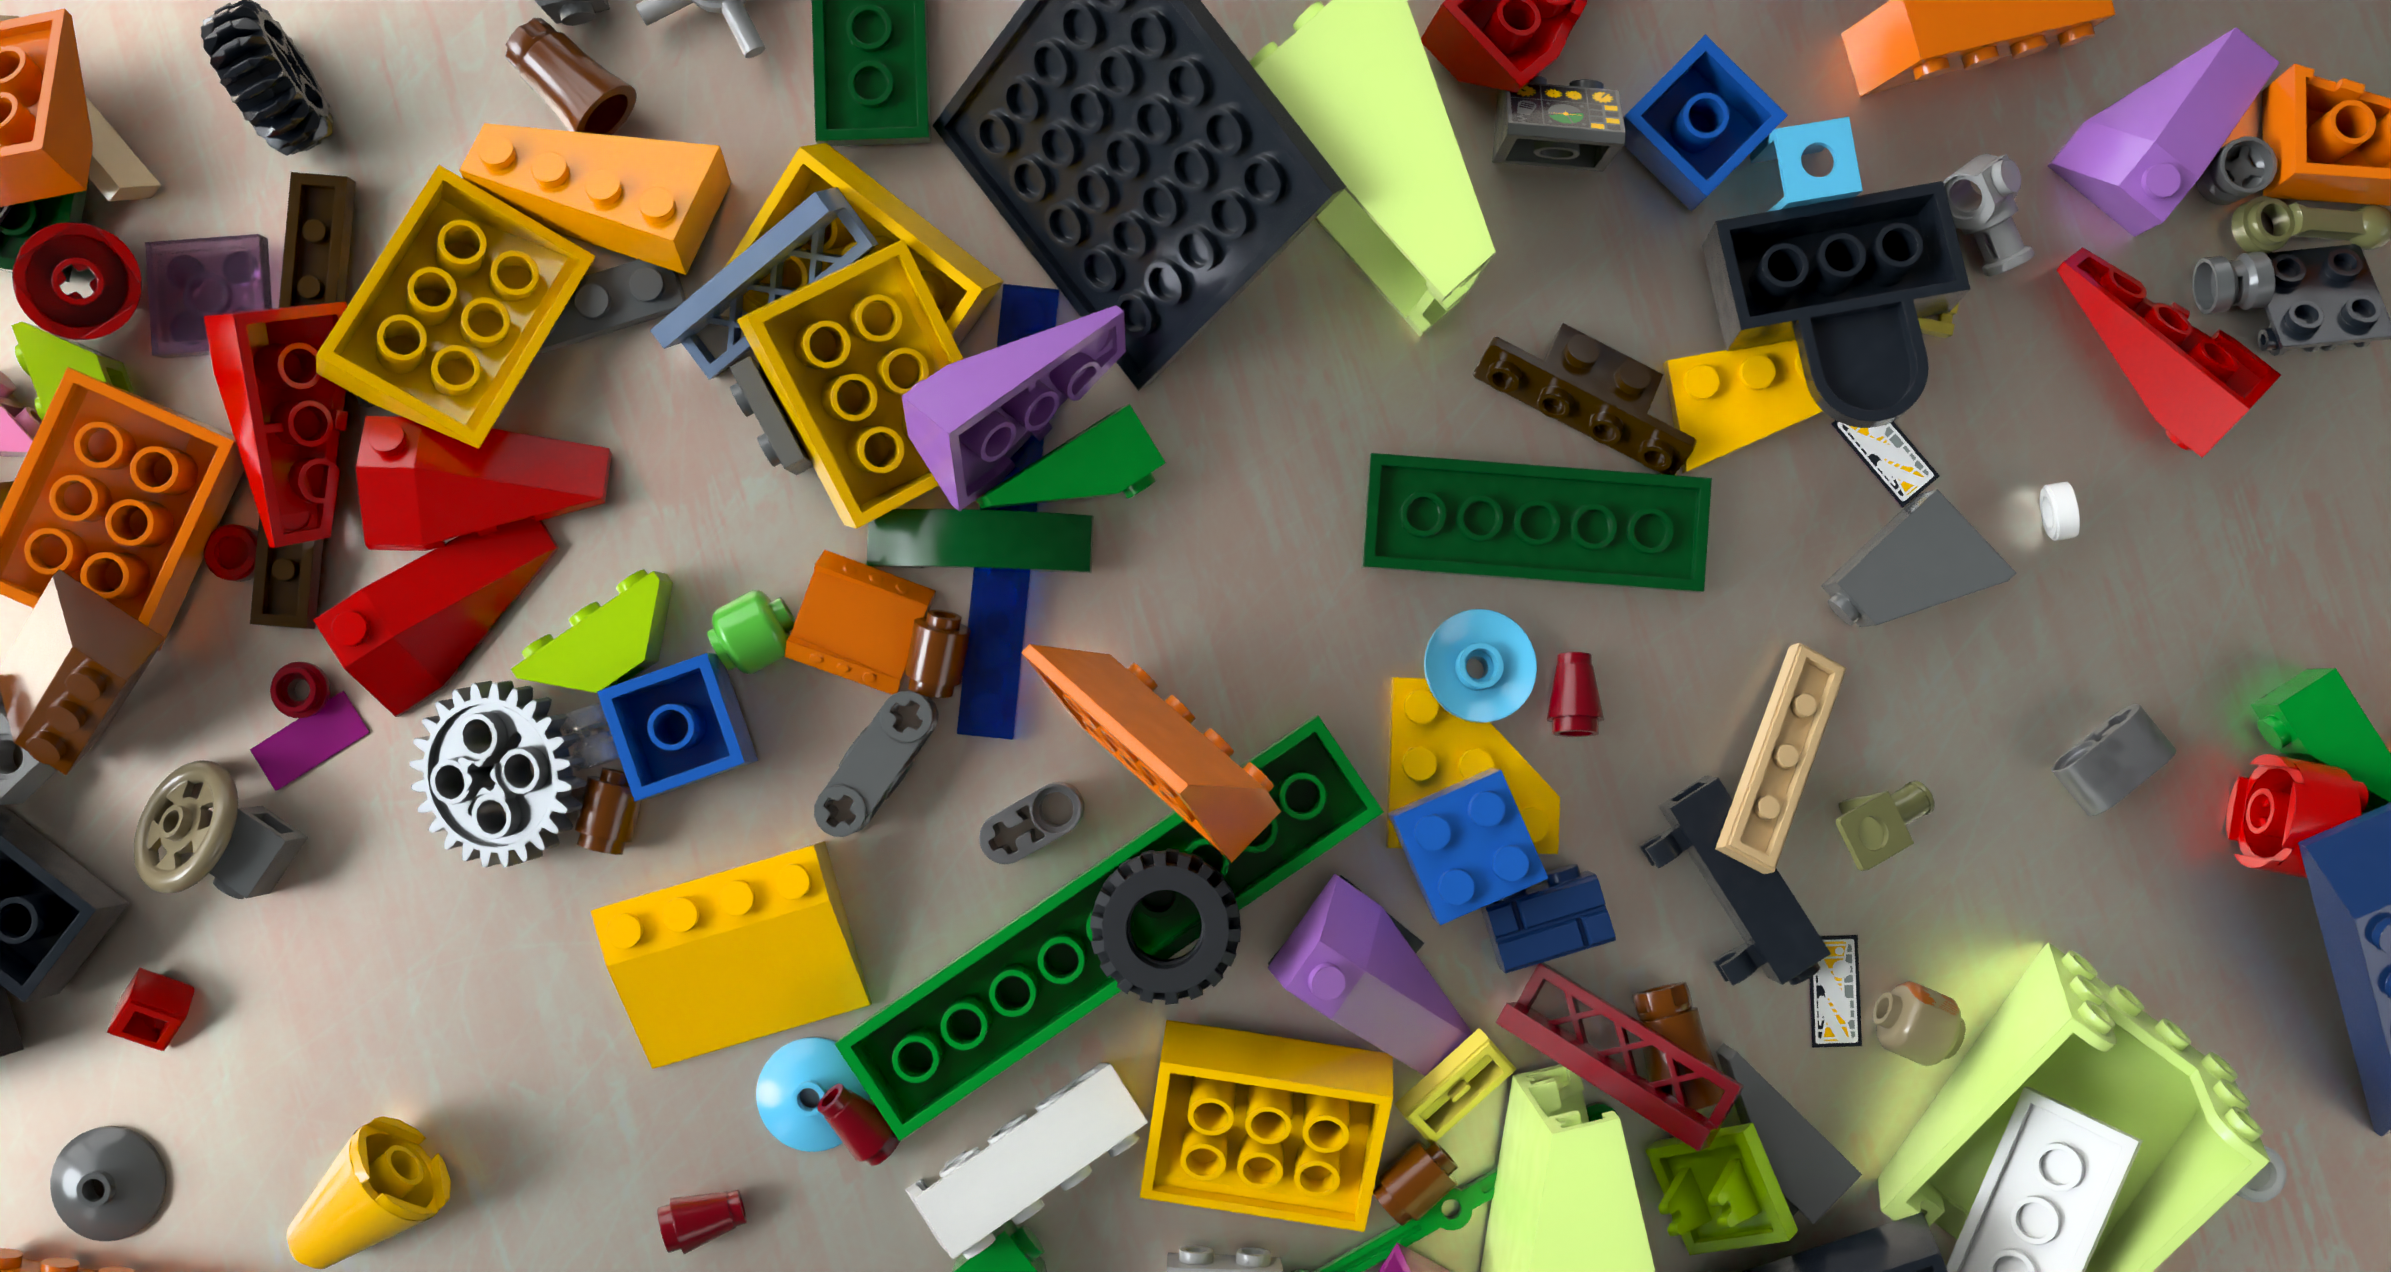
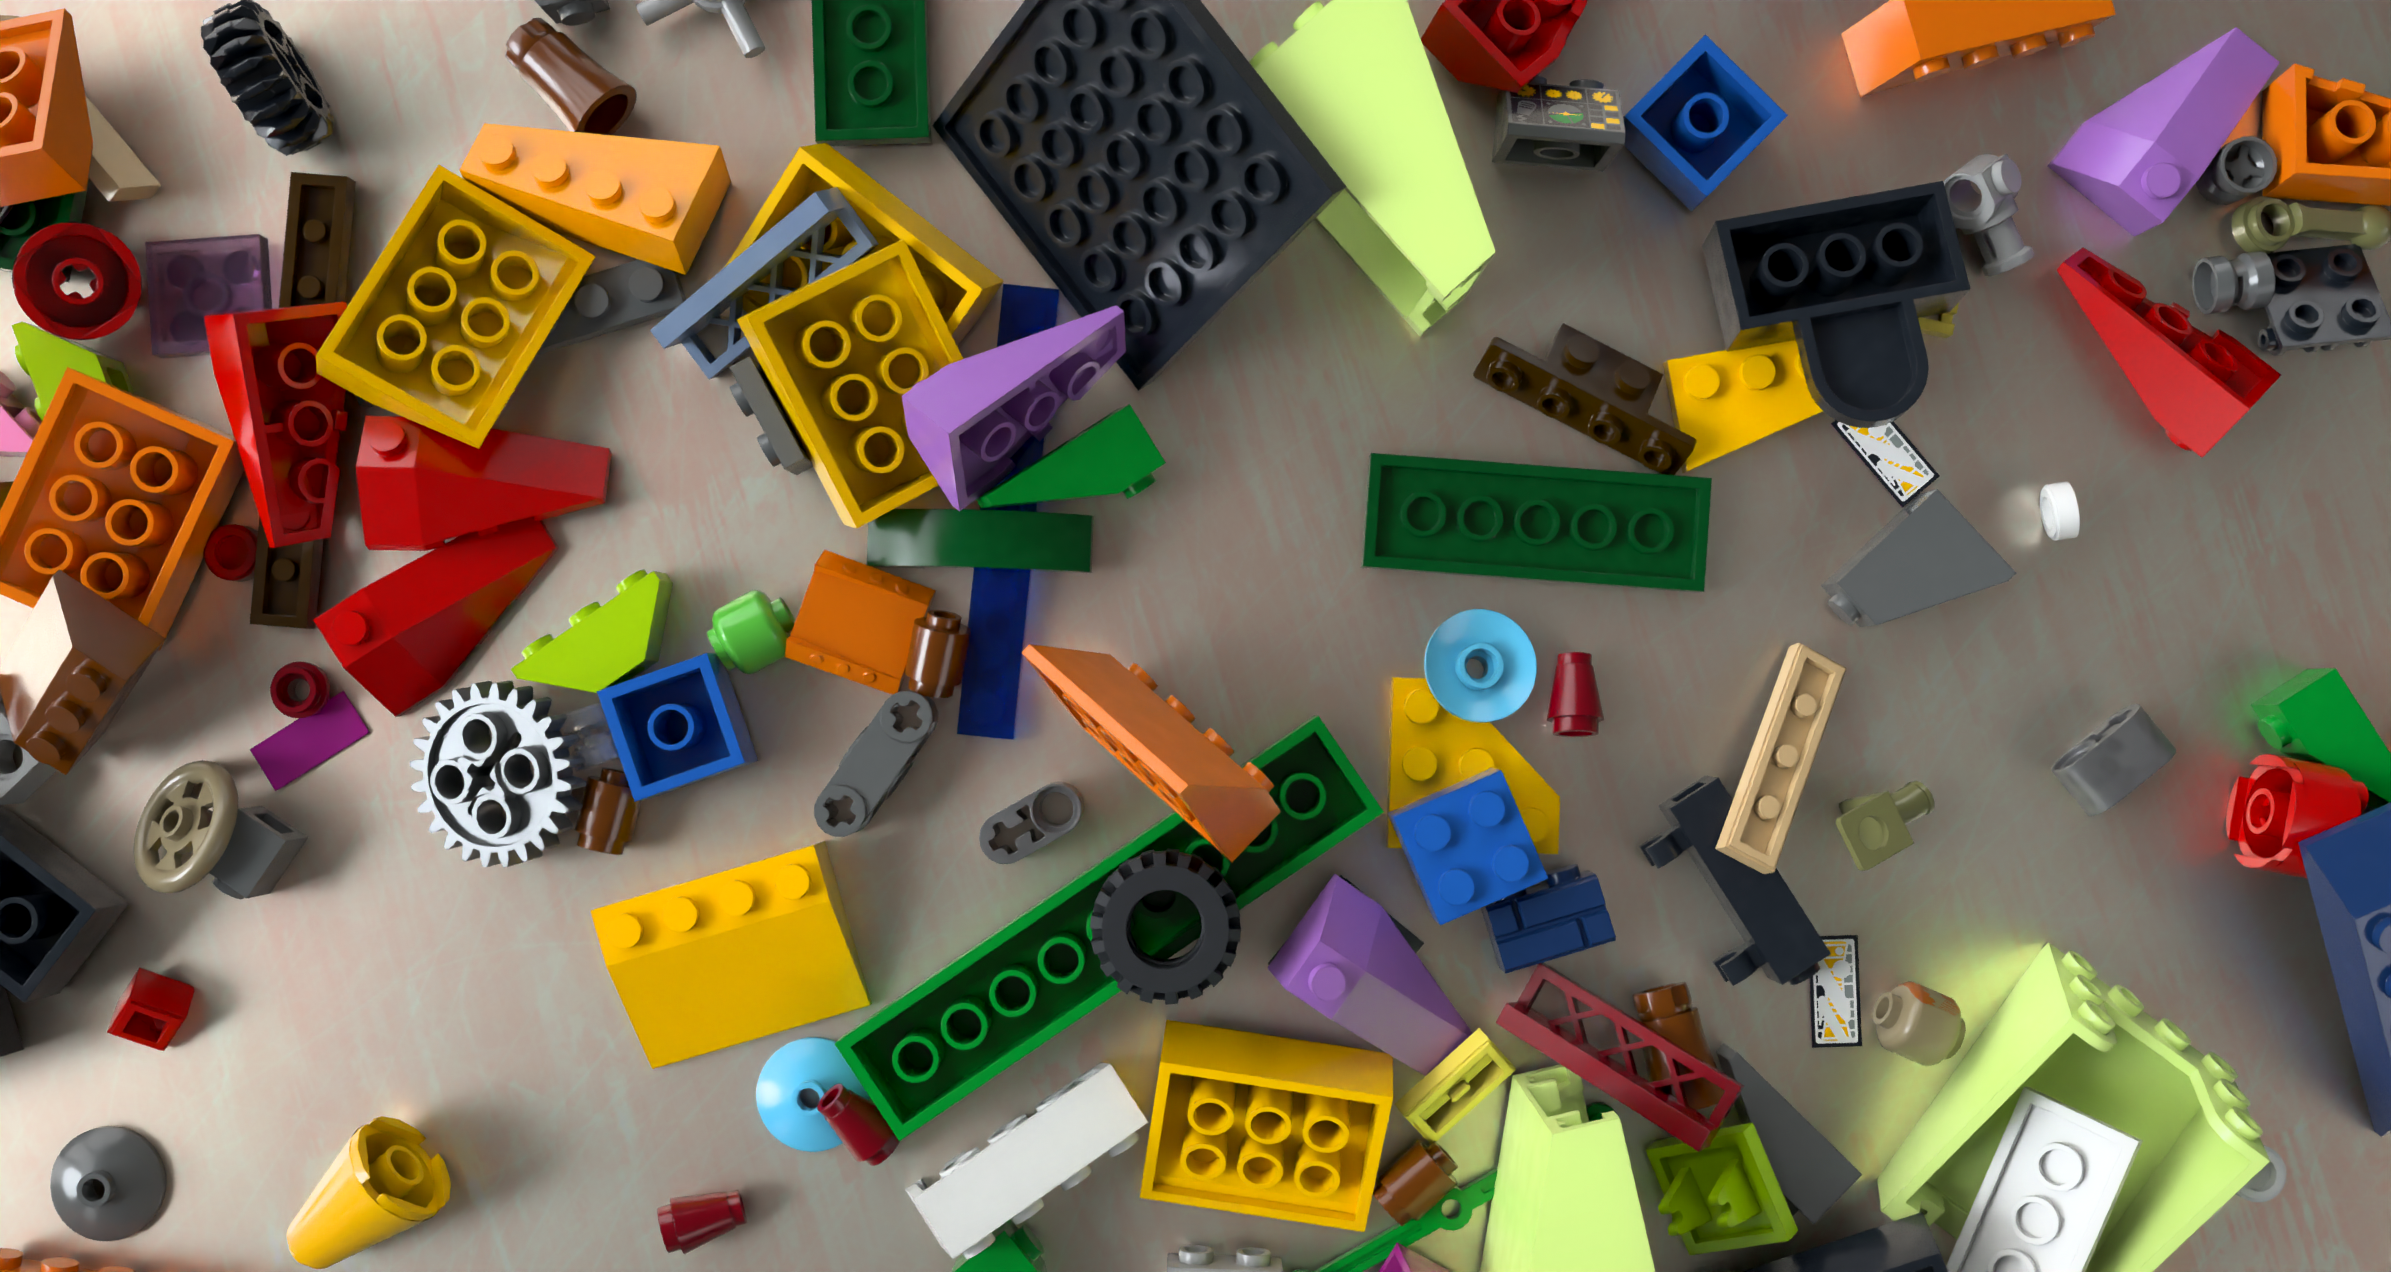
(1792, 142): medium azure piece -> none

